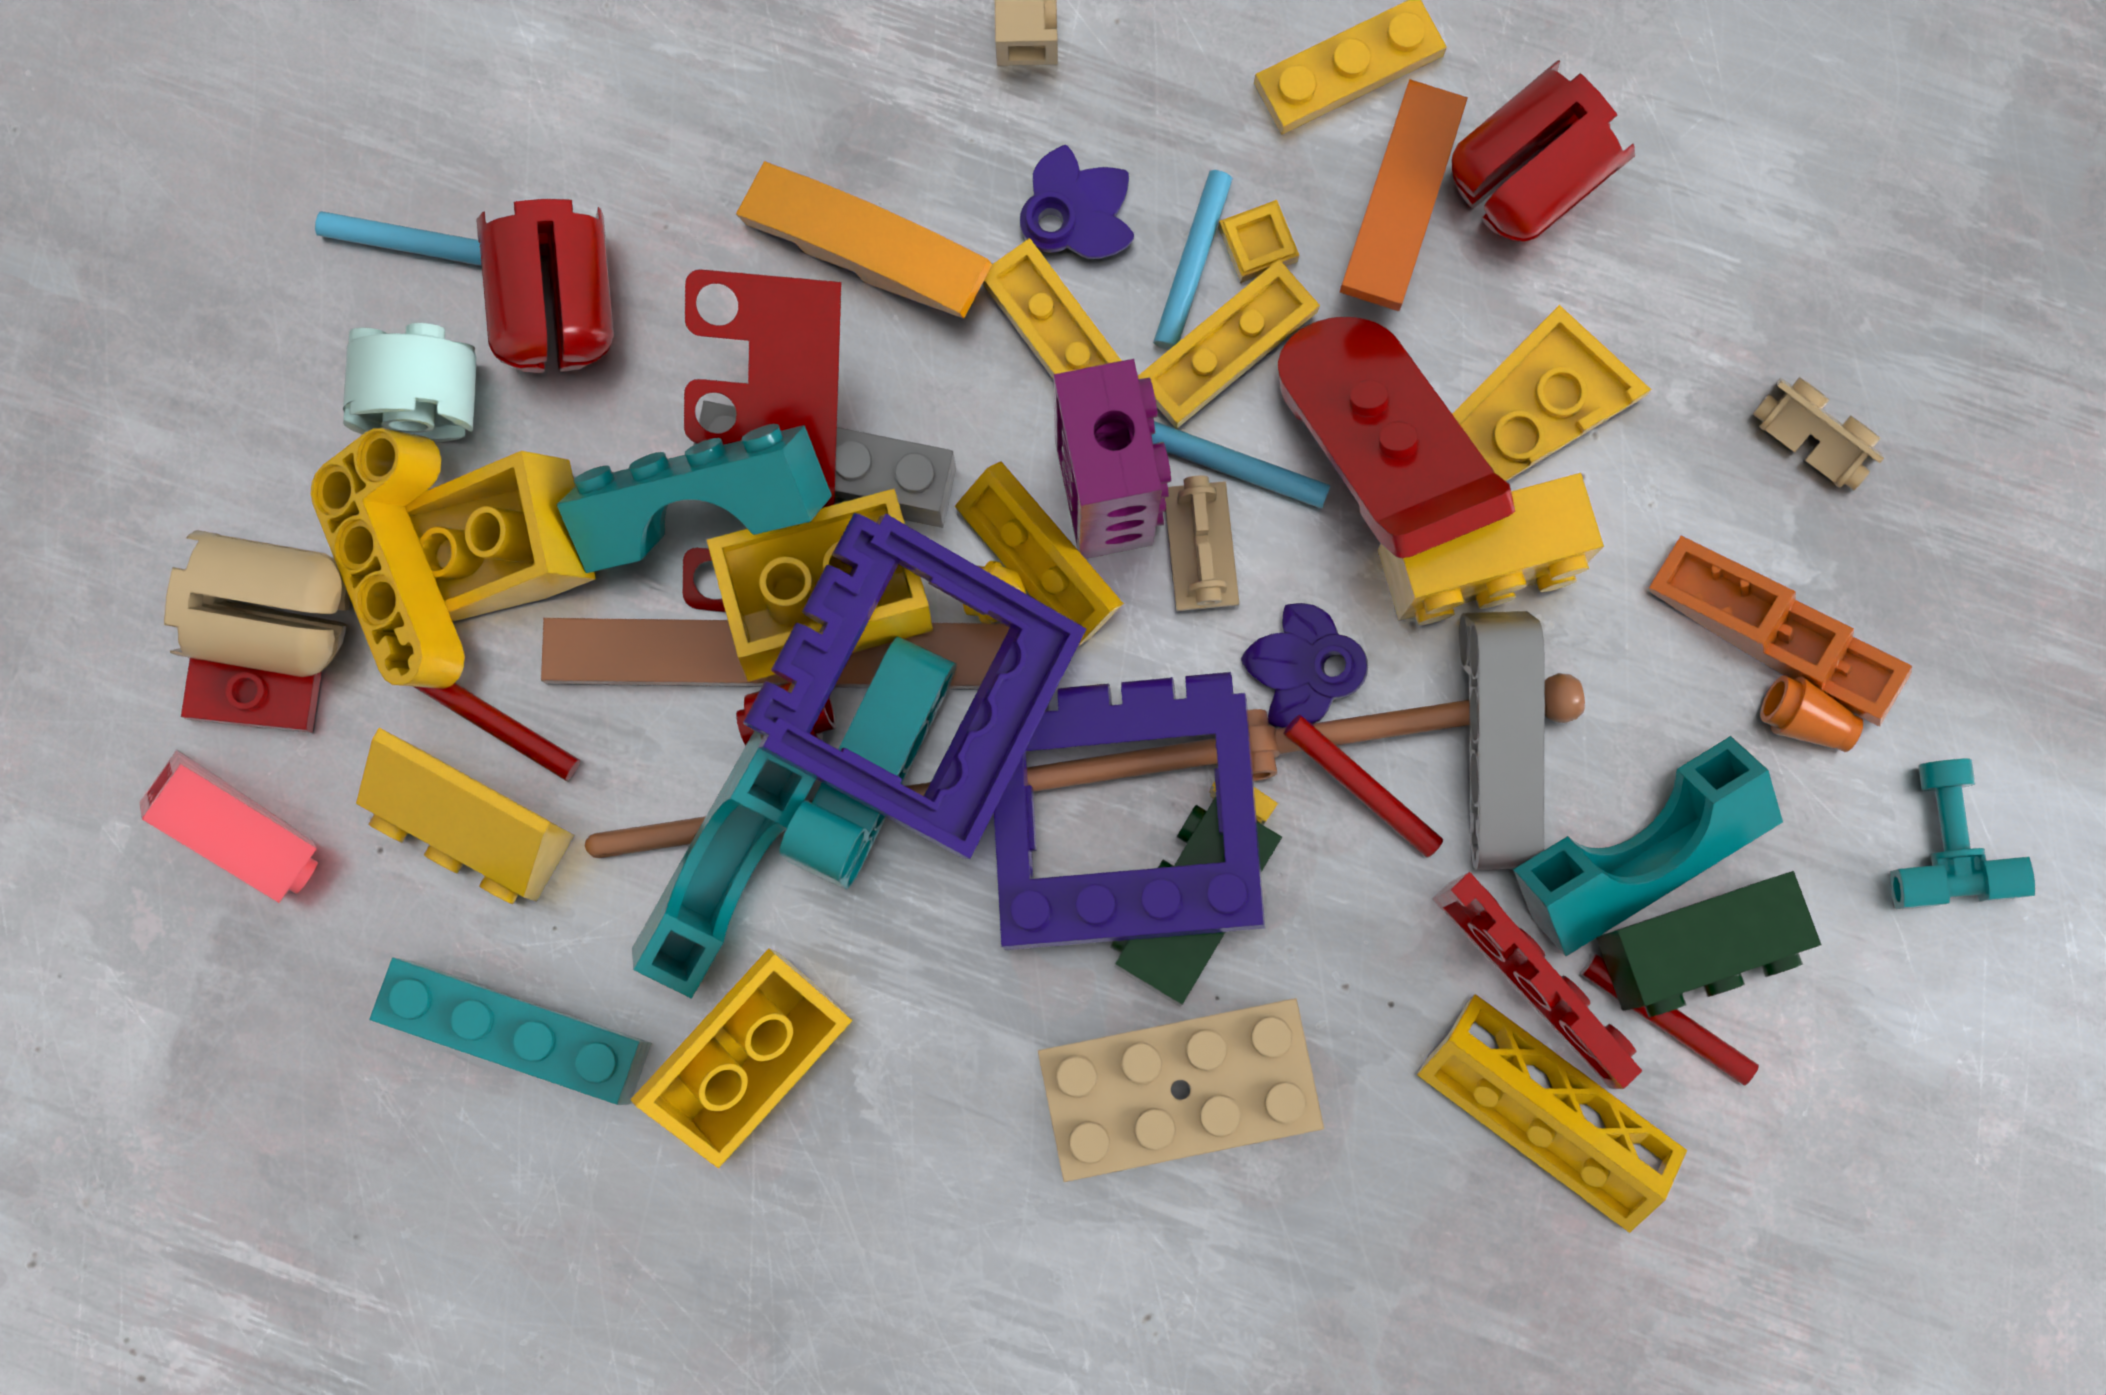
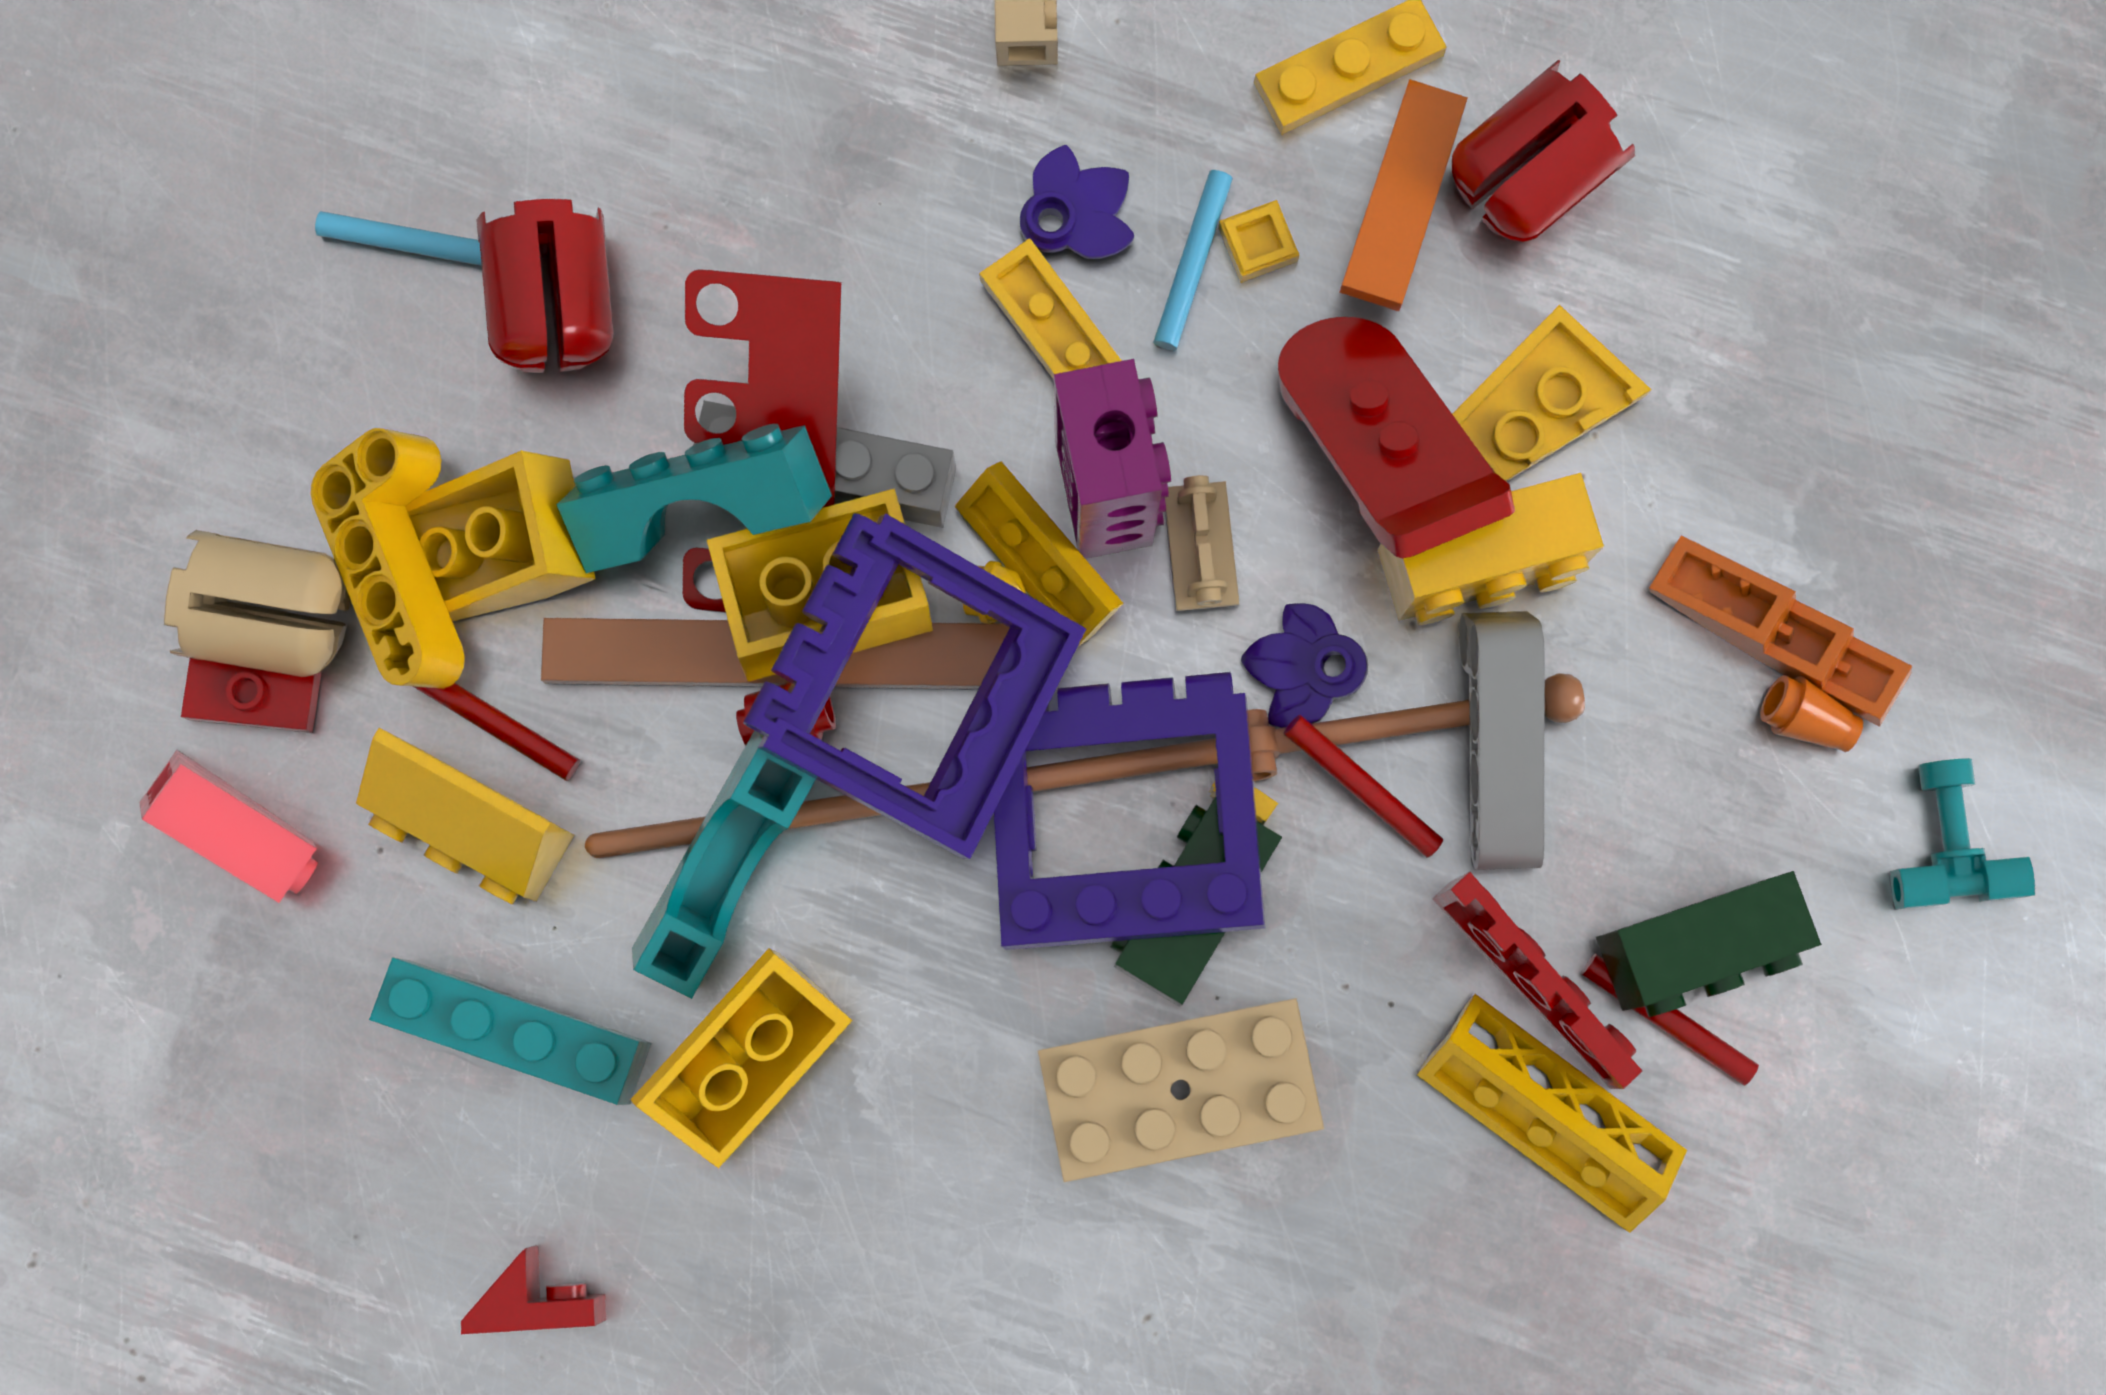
(409, 382): light aqua brick -> none
(516, 1304): none -> red slope
(864, 239): light orange slope -> none
(888, 730): teal beam -> none
(1229, 343): yellow plate -> none
(1241, 465): medium azure bar -> none
(1712, 812): teal arch -> none
(1840, 446): tan hinge -> none

